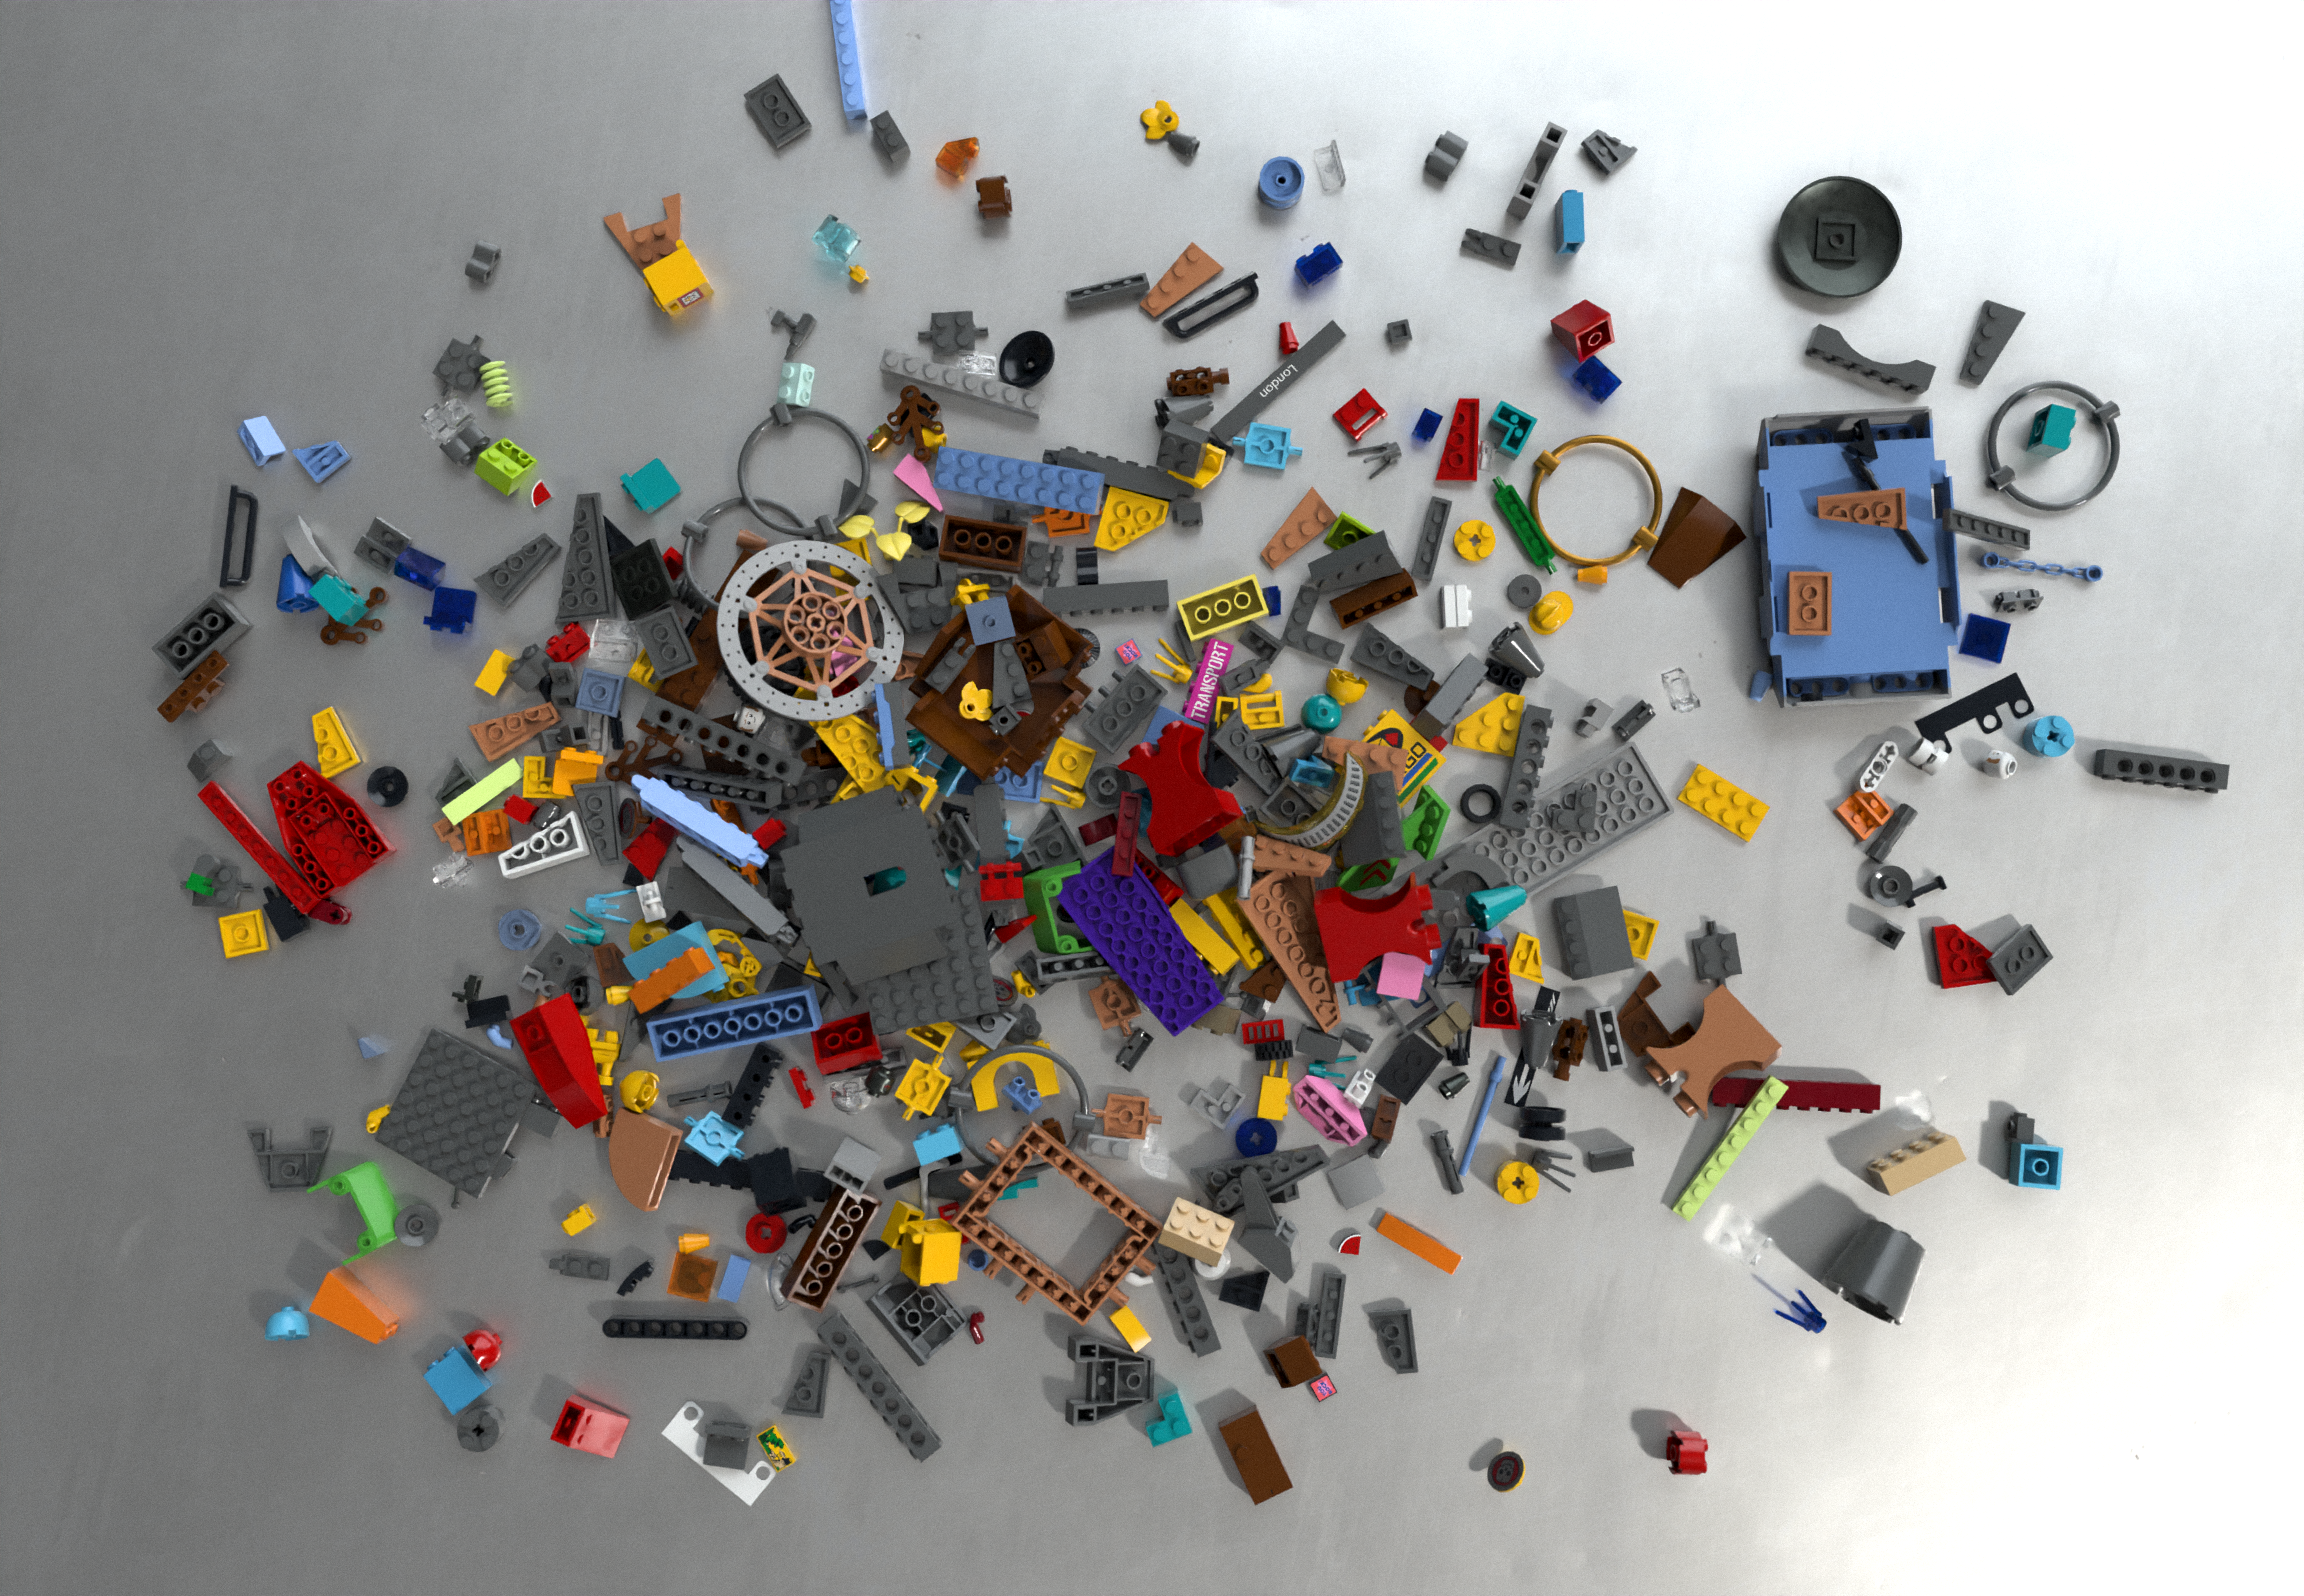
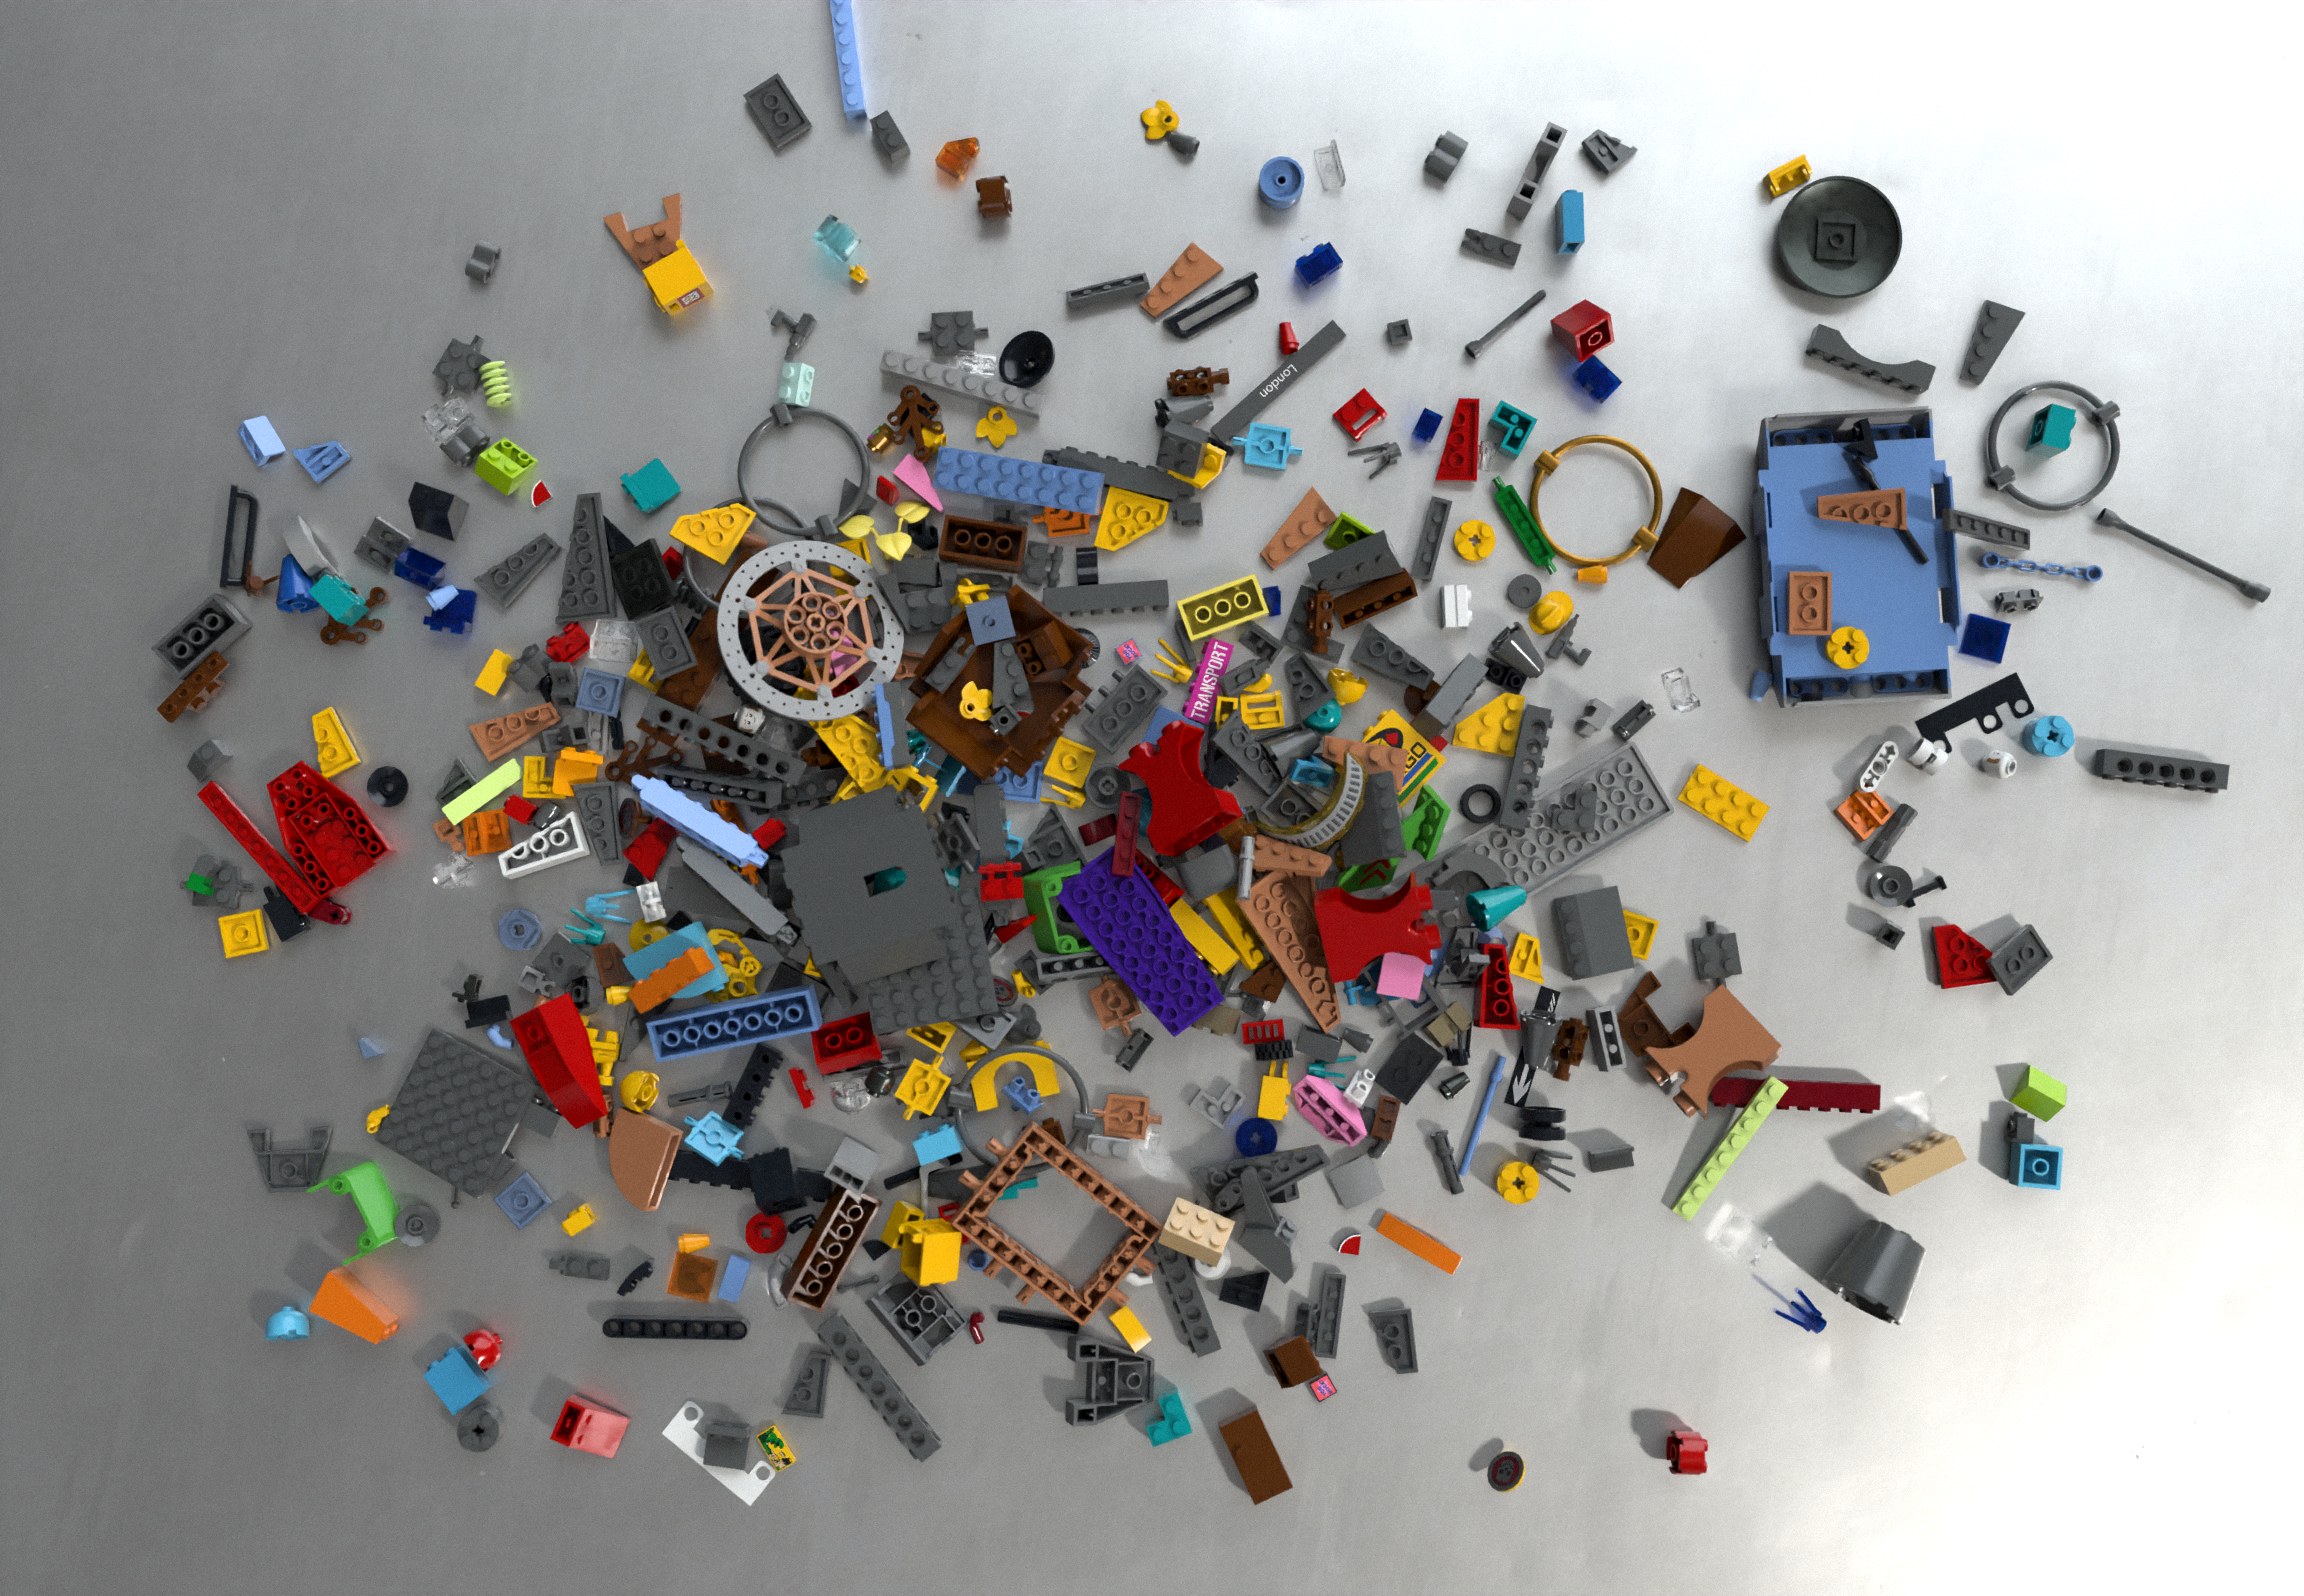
(254, 583): none -> reddish brown plant
(437, 511): none -> black slope
(441, 597): none -> light blue cone
(523, 1200): none -> sand blue plate
(714, 531): none -> yellow plate
(887, 491): none -> red slope
(995, 429): none -> yellow plate
(1038, 1322): none -> black axle
(1308, 684): none -> dark grey wing
(1316, 617): none -> reddish brown brick
(1475, 347): none -> dark grey piece
(1562, 643): none -> dark grey piece
(1788, 176): none -> yellow hinge
(1856, 639): none -> yellow plate
(2039, 1094): none -> lime slope
(2255, 590): none -> dark grey hose

